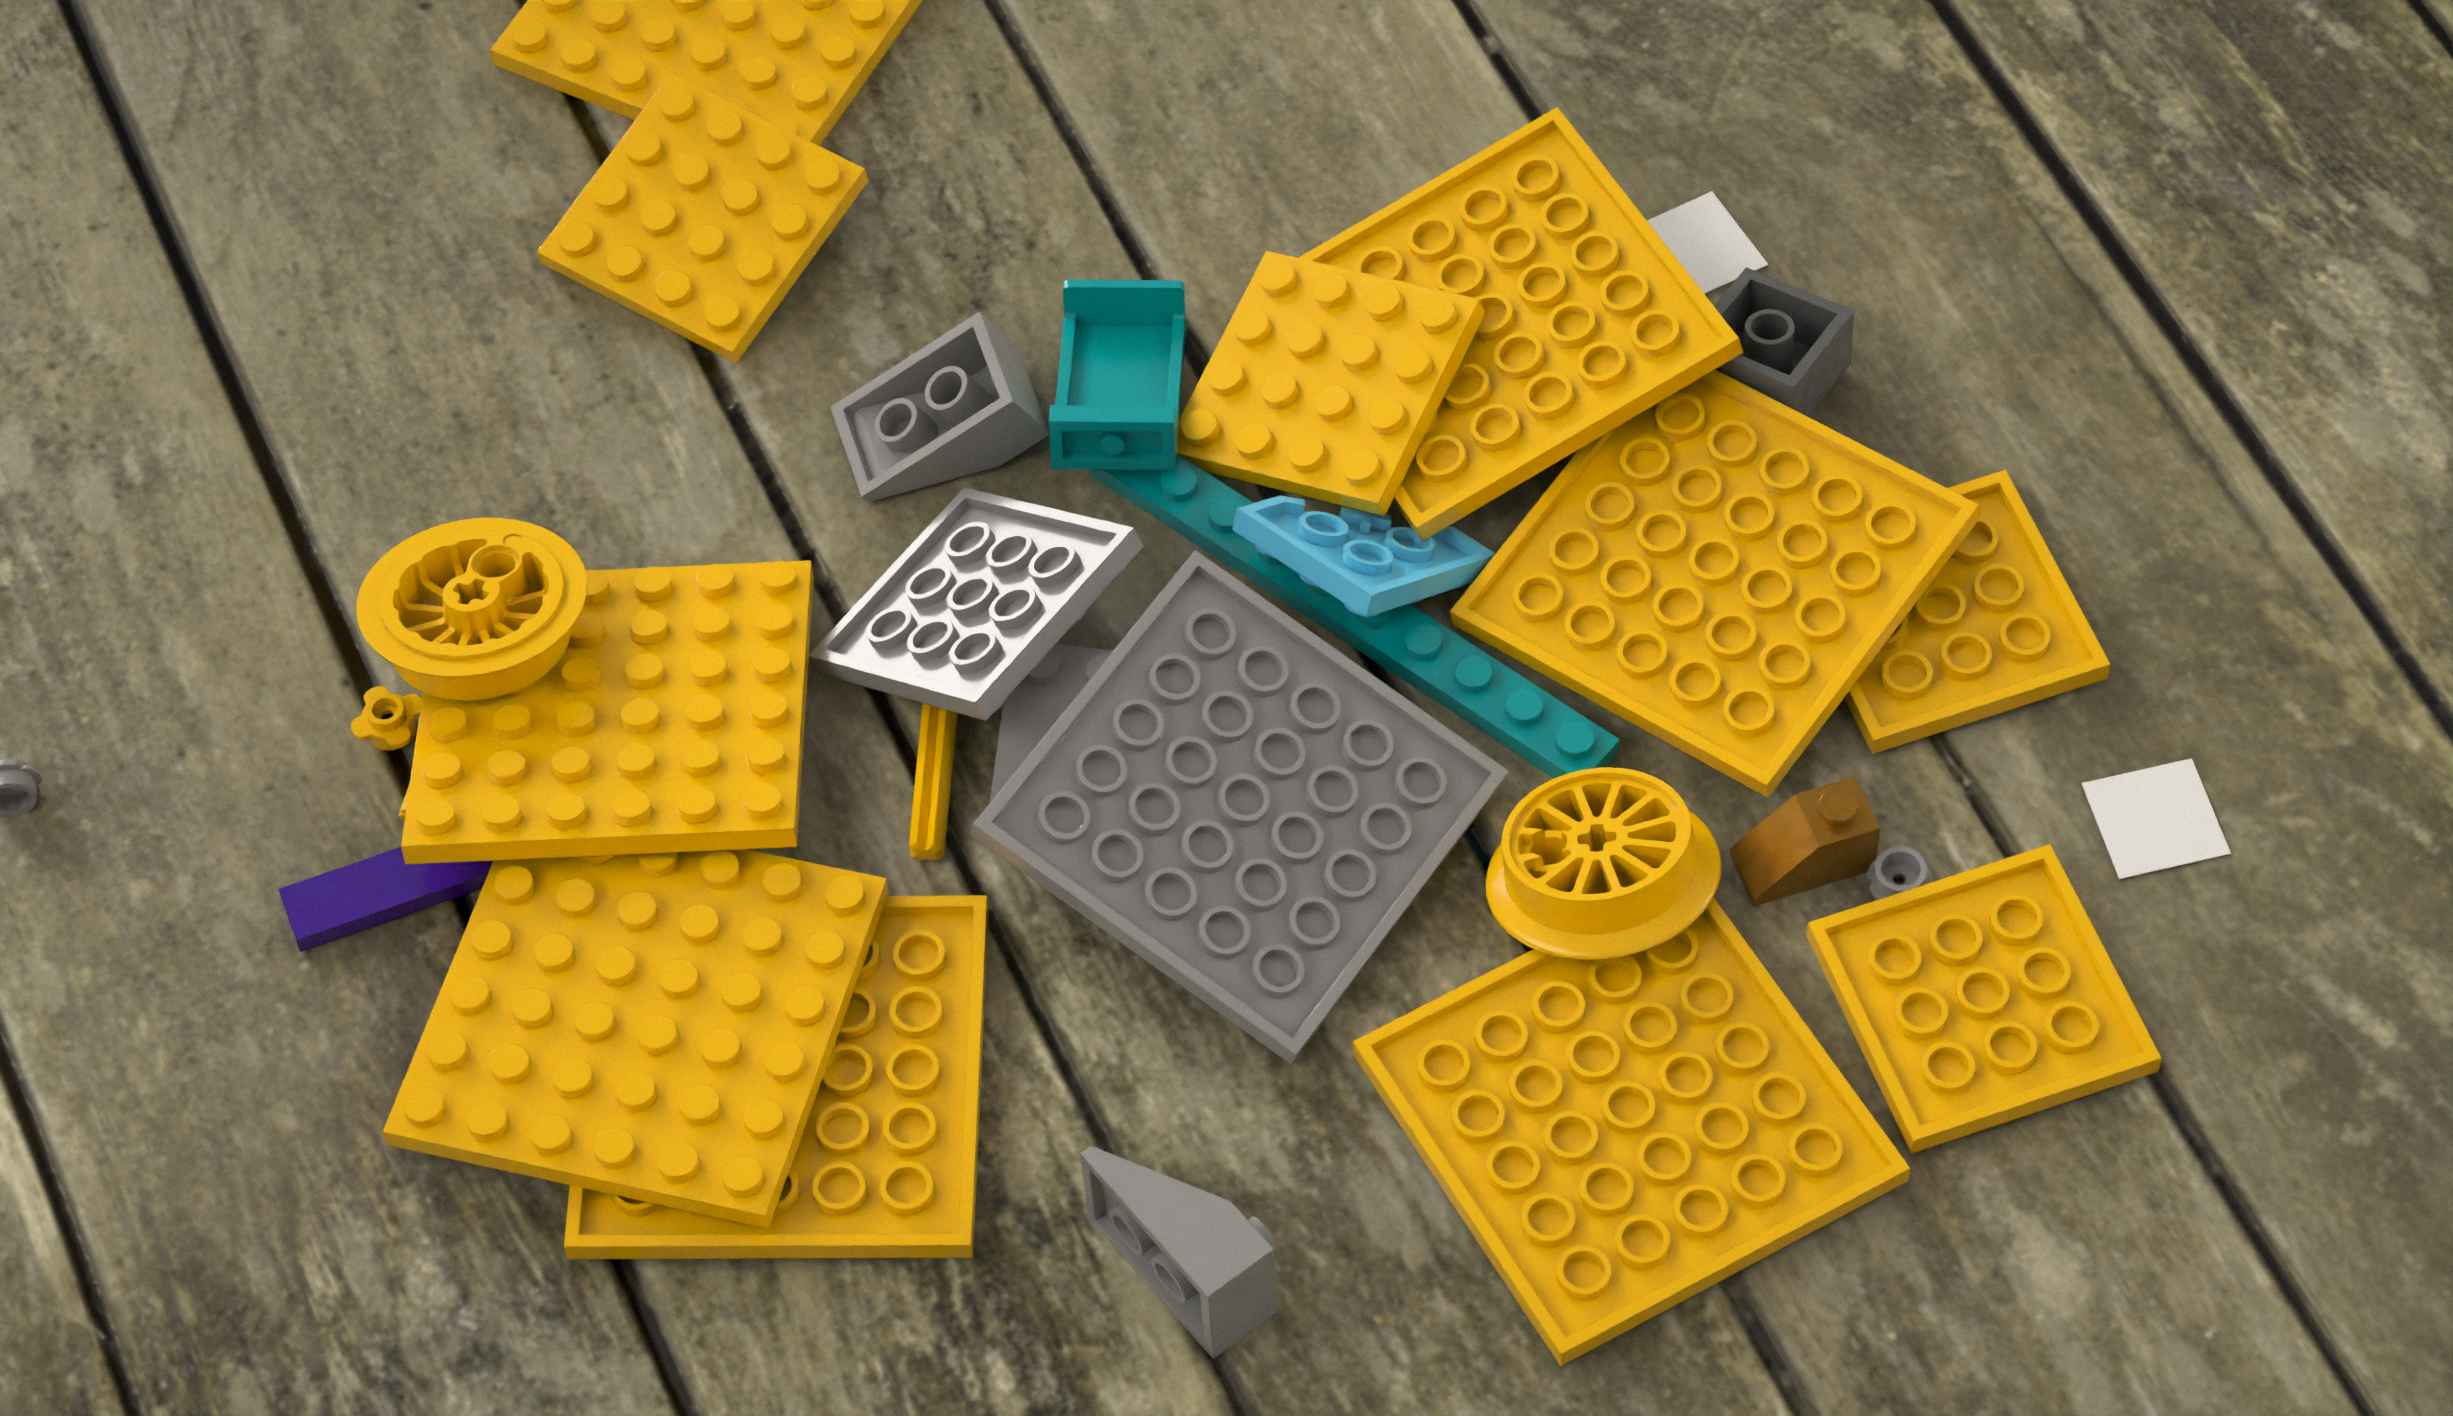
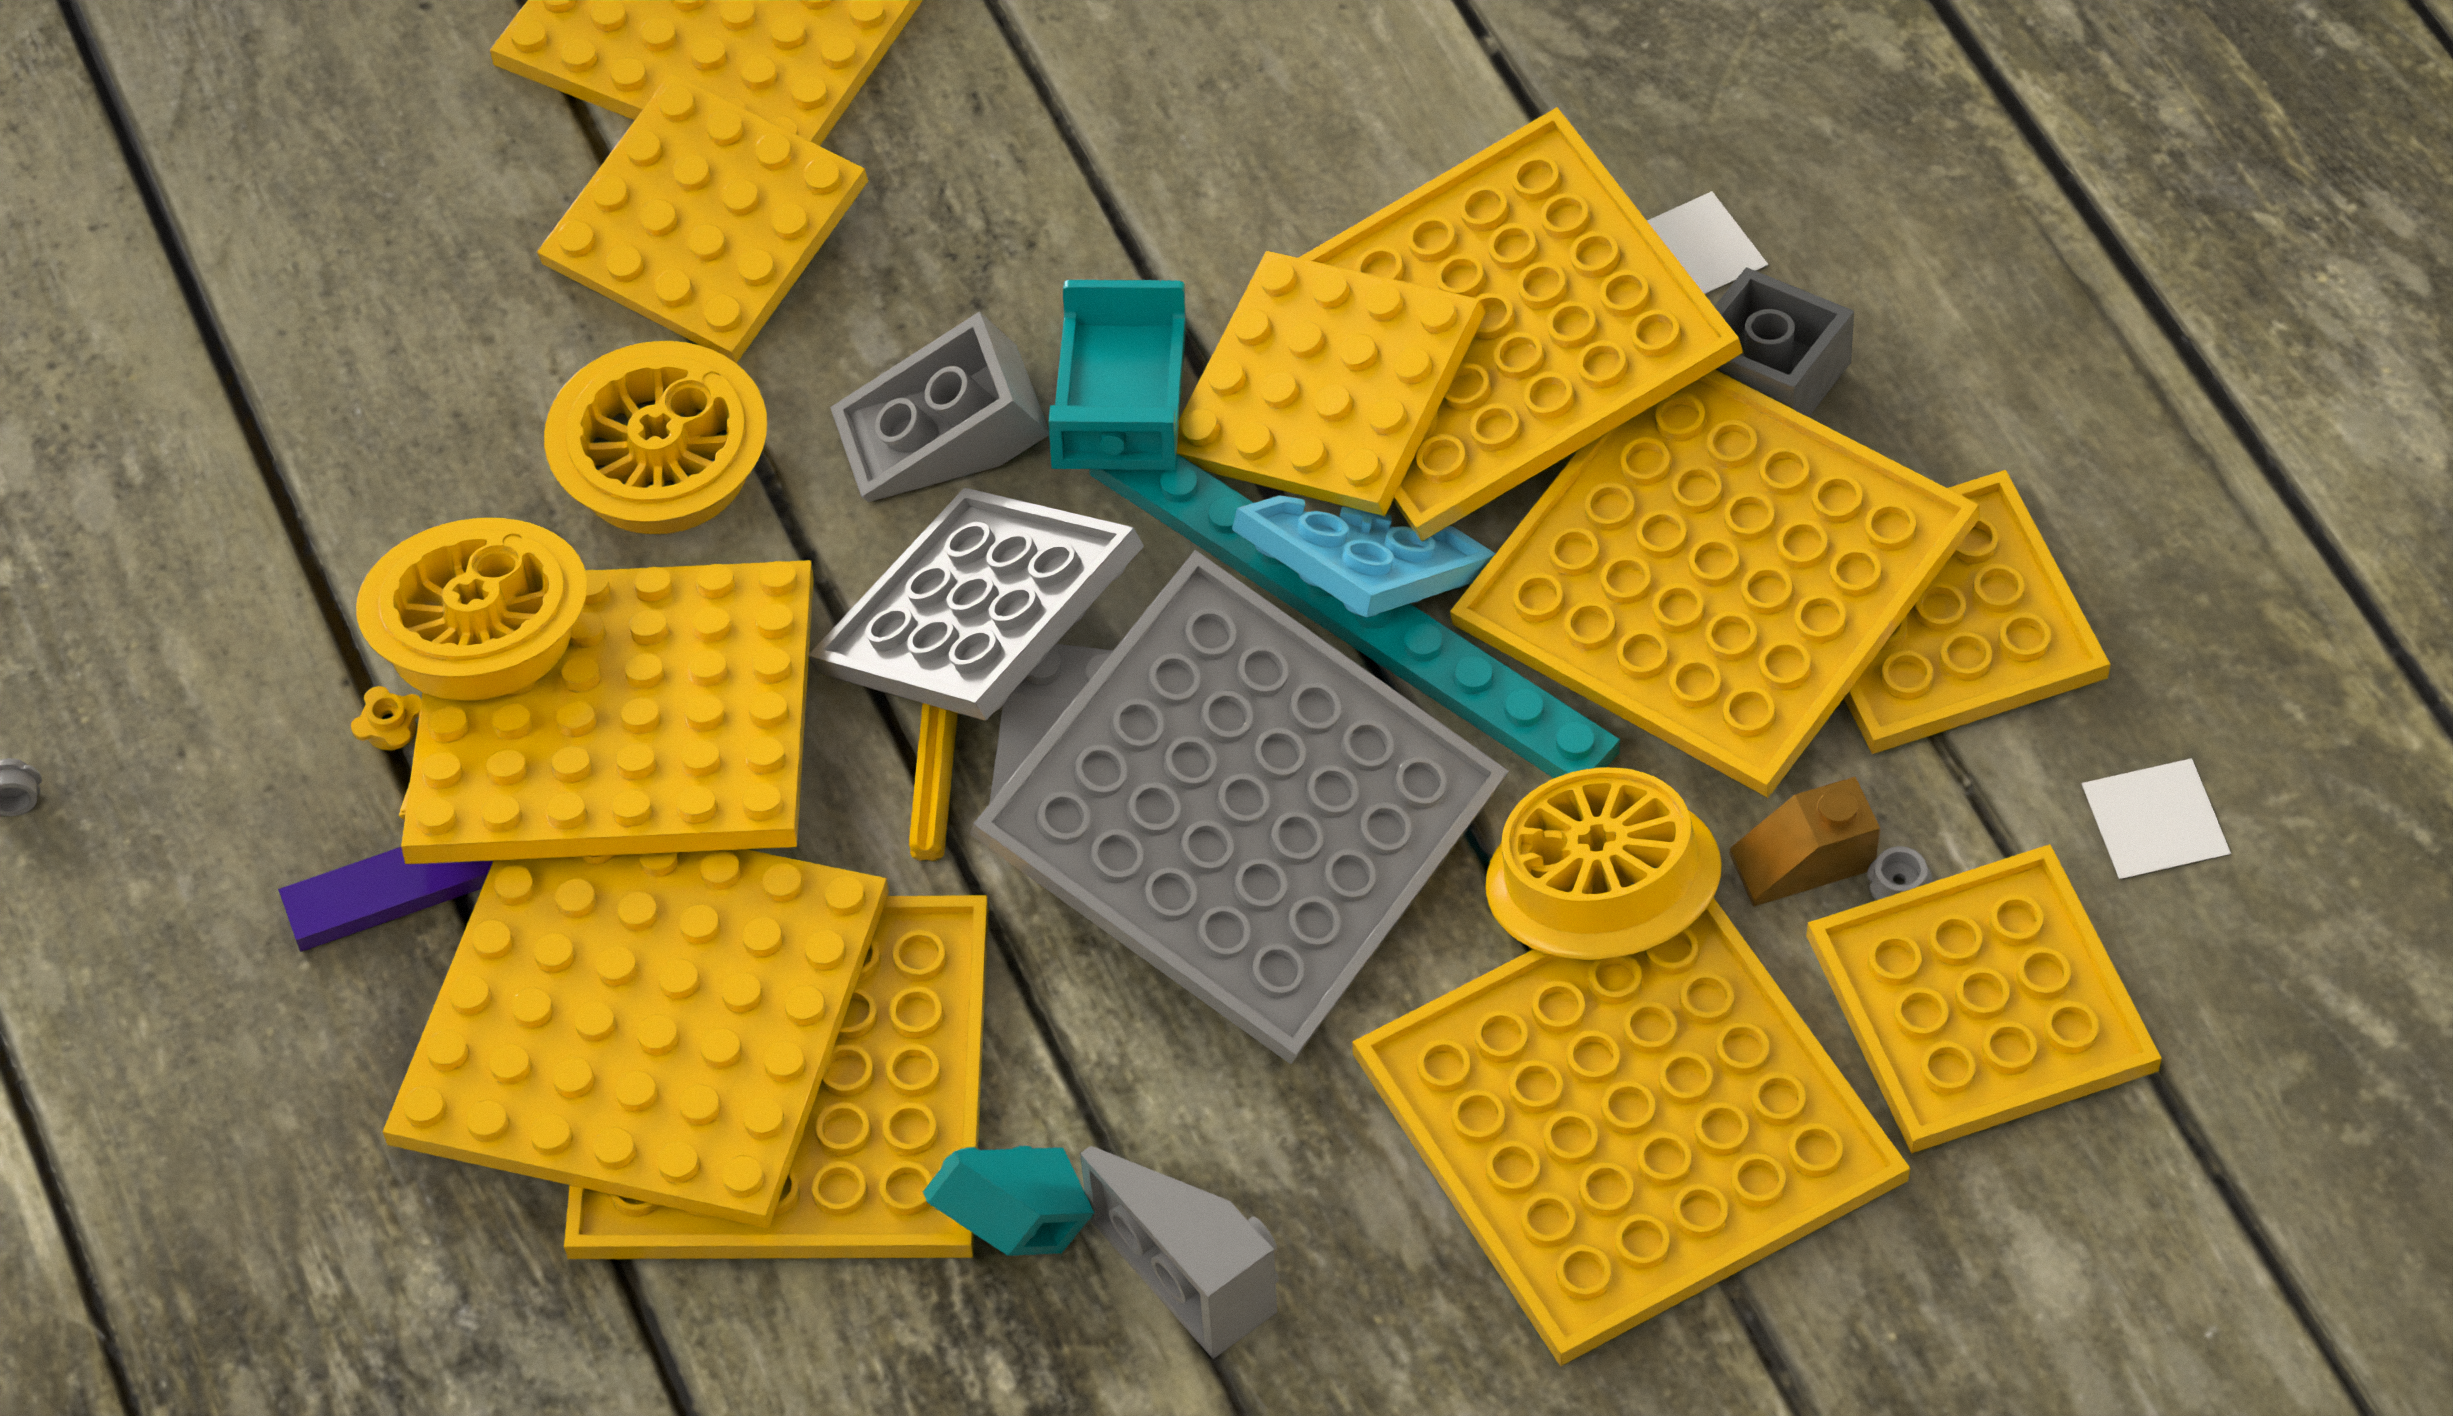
(657, 440): none -> yellow piece
(1013, 1197): none -> teal slope

